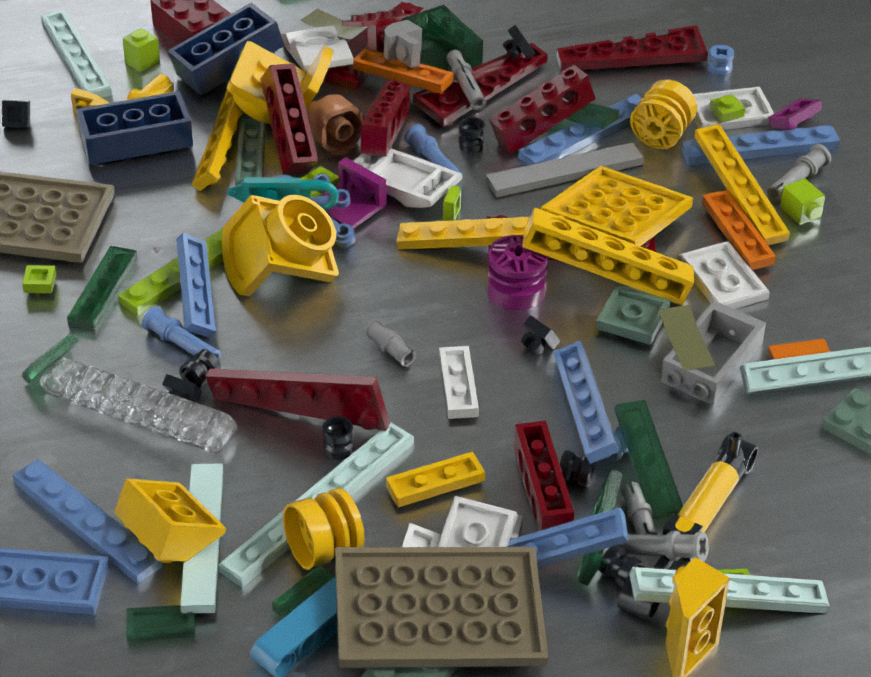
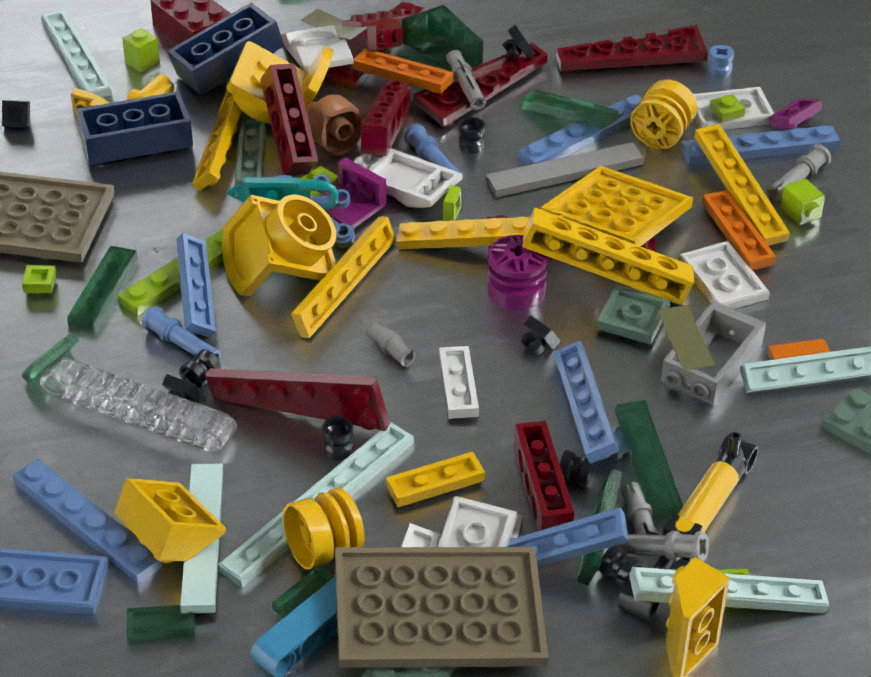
(343, 277): none -> yellow plate
(403, 42): light grey brick -> none
(542, 109): dark red brick -> none

